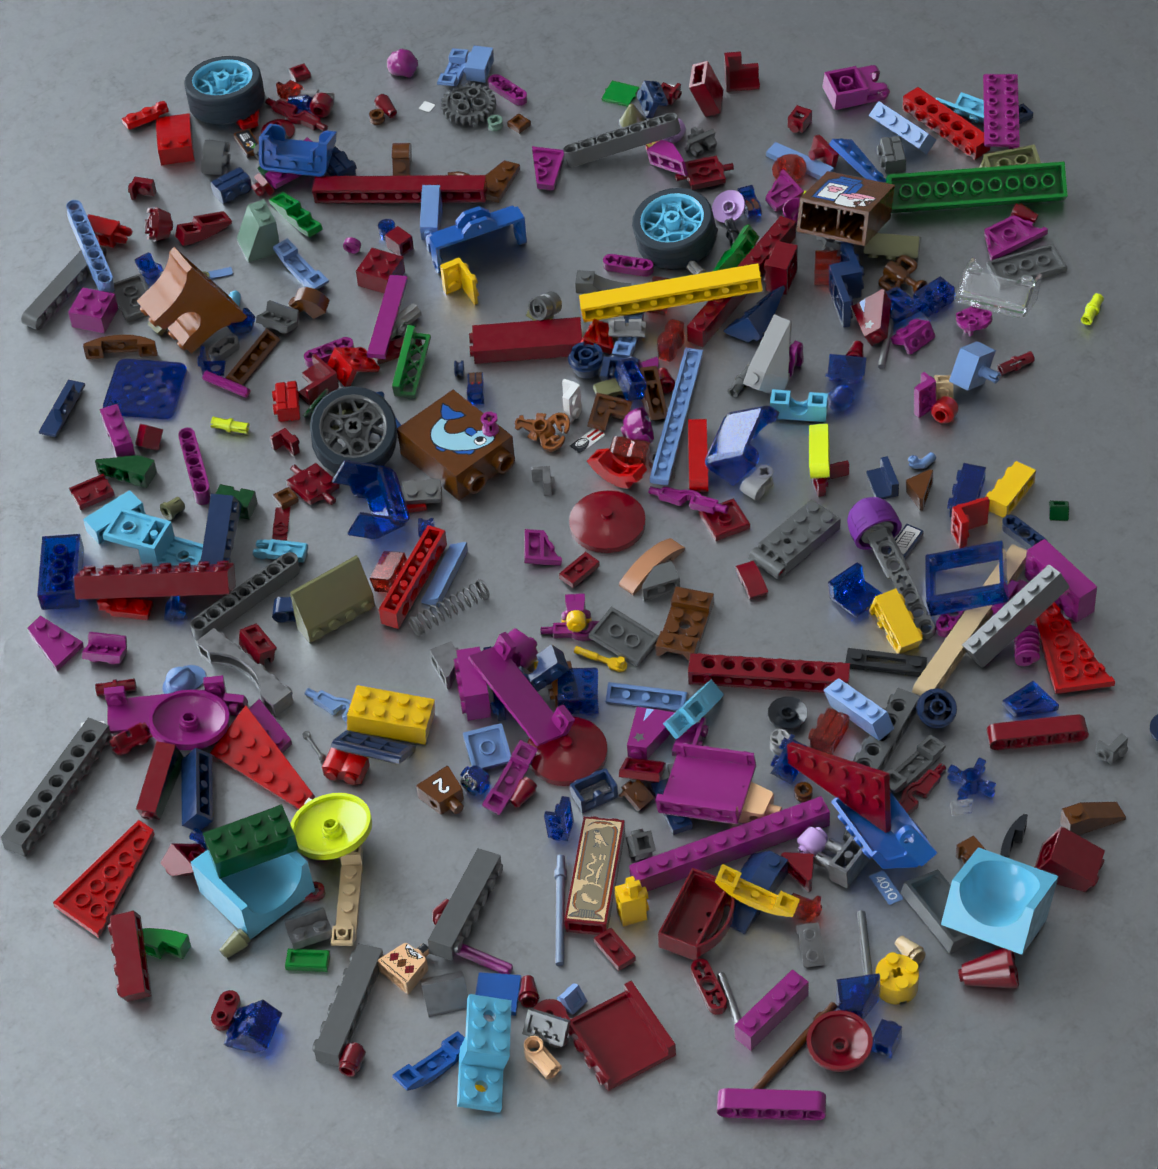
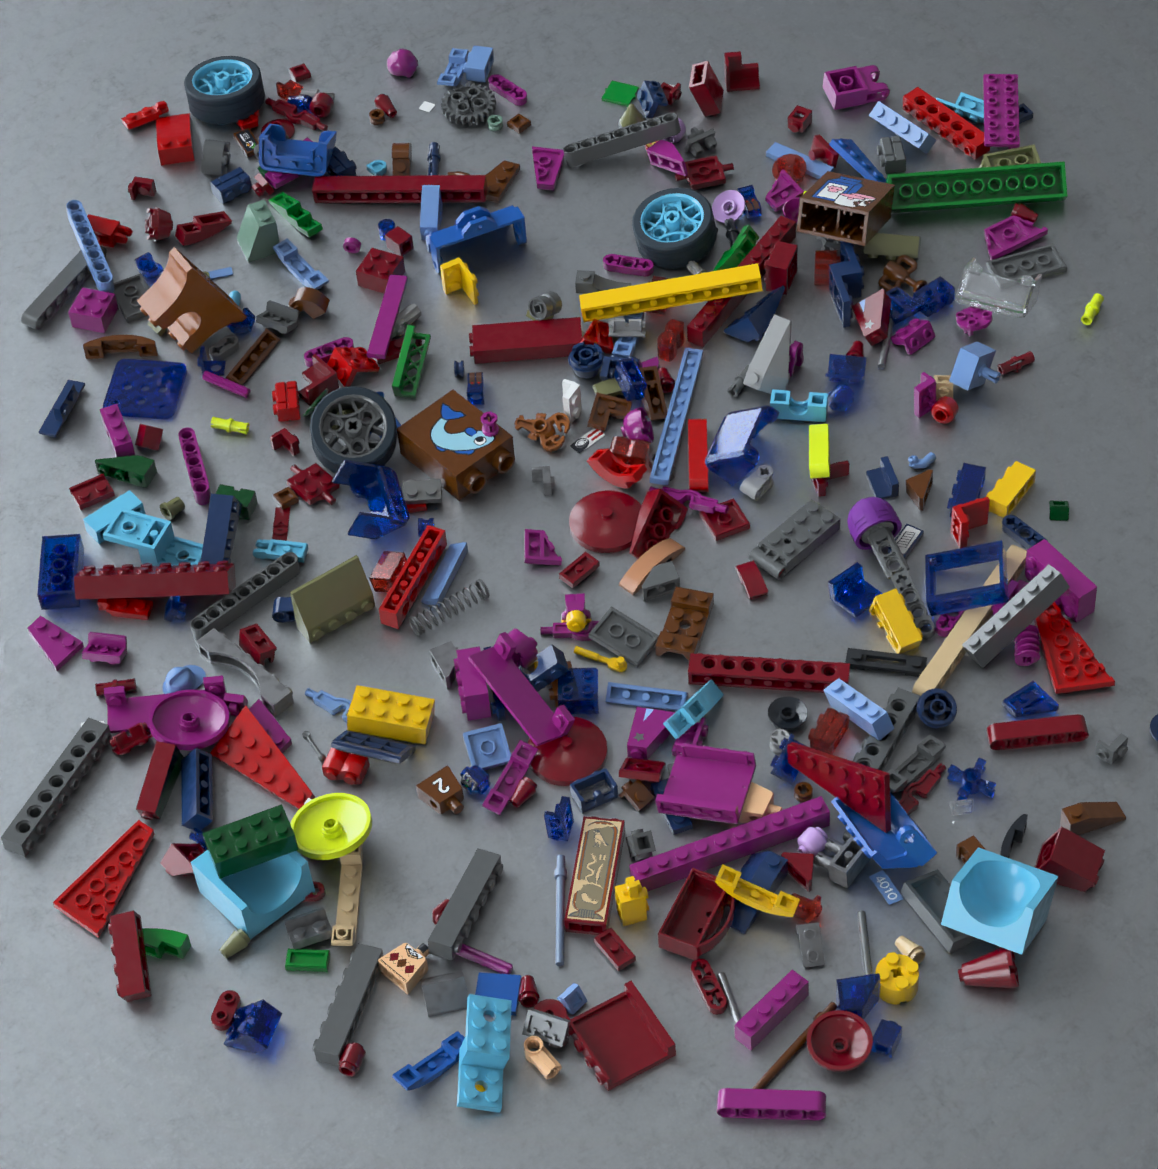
(377, 167): none -> medium azure tile
(433, 158): none -> dark blue pin
(656, 521): none -> dark red wedge

